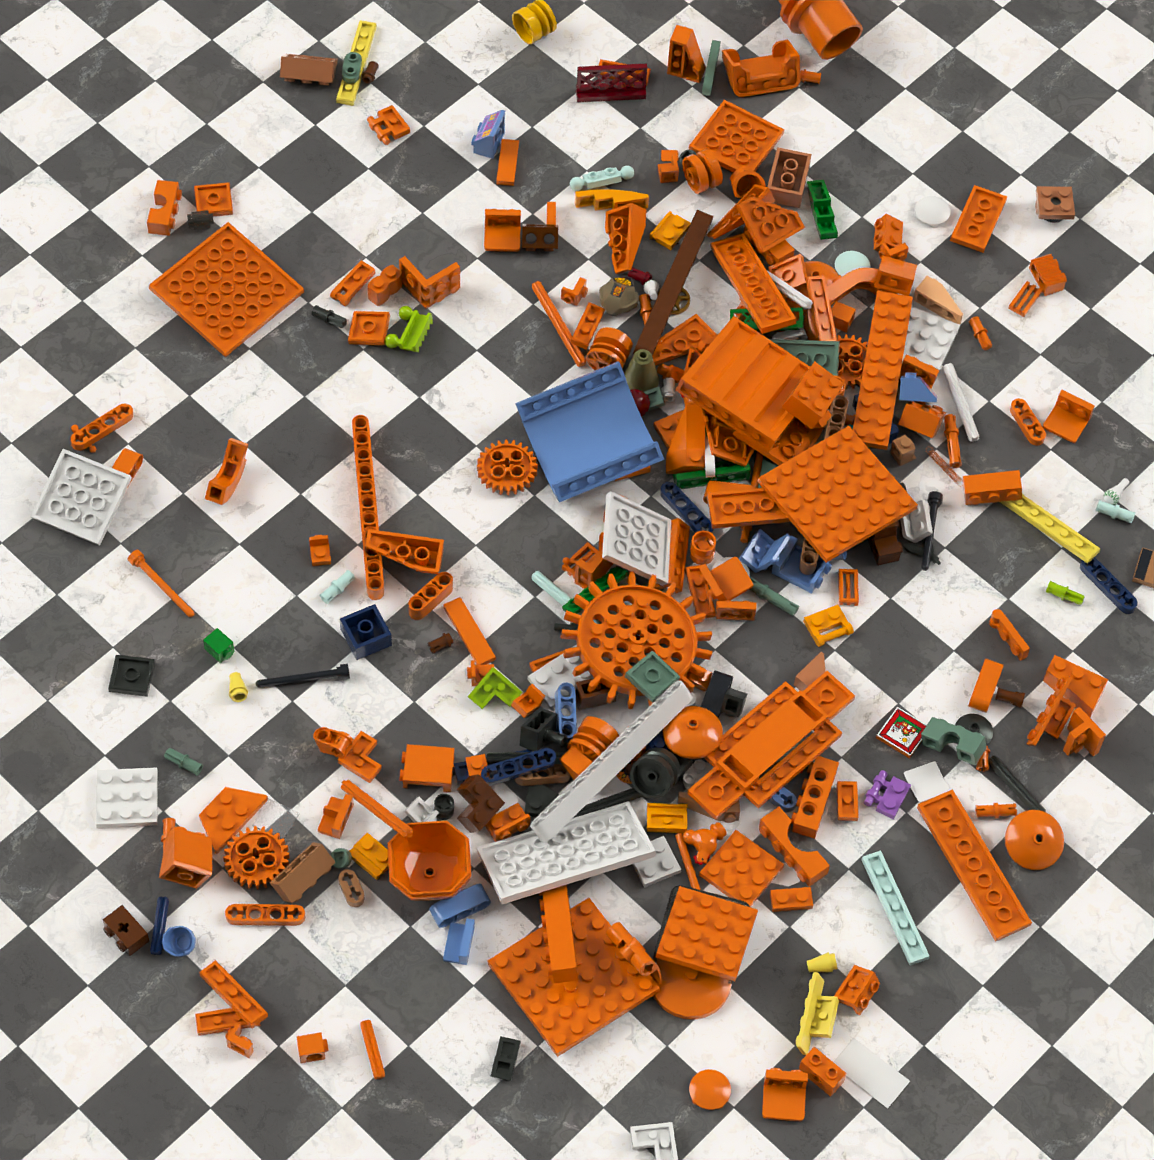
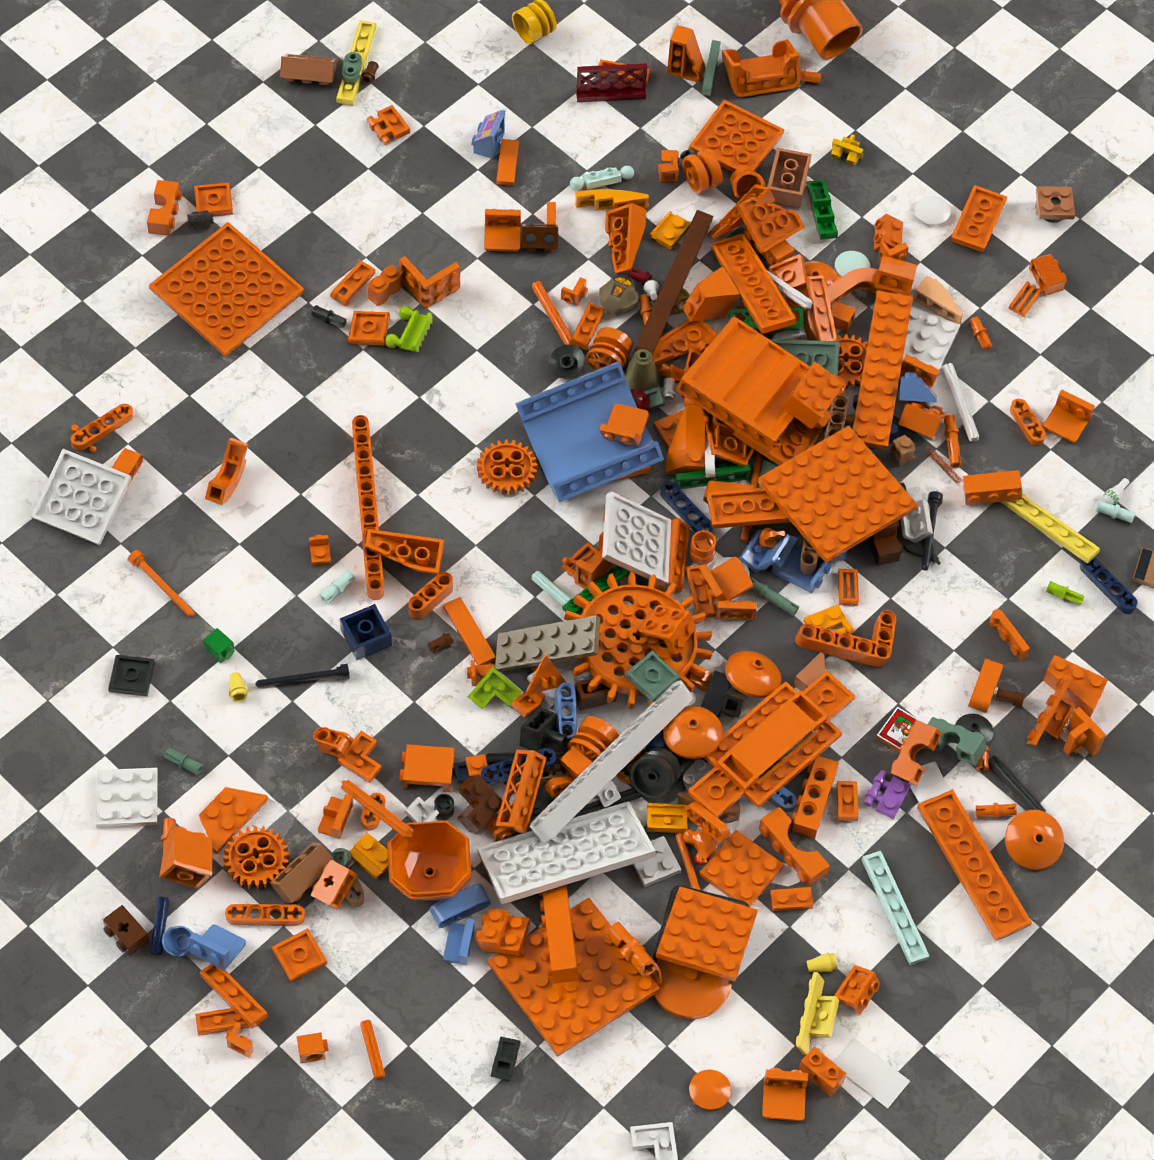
(216, 946): none -> medium blue bracket
(299, 955): none -> orange tile
(335, 894): none -> brick
(366, 813): none -> orange beam
(502, 932): none -> orange plate
(525, 790): none -> orange fence
(545, 677): none -> orange piece
(557, 640): none -> dark tan plate
(557, 785): none -> orange beam
(562, 356): none -> pearl dark grey dish
(608, 794): none -> white bracket
(625, 425): none -> orange bracket
(669, 624): none -> orange bracket
(707, 821): none -> orange beam
(712, 297): none -> orange slope
(752, 674): none -> orange dish
(769, 537): none -> orange piece
(847, 146): none -> yellow hips
(852, 643): none -> orange beam
(919, 737): none -> orange arch

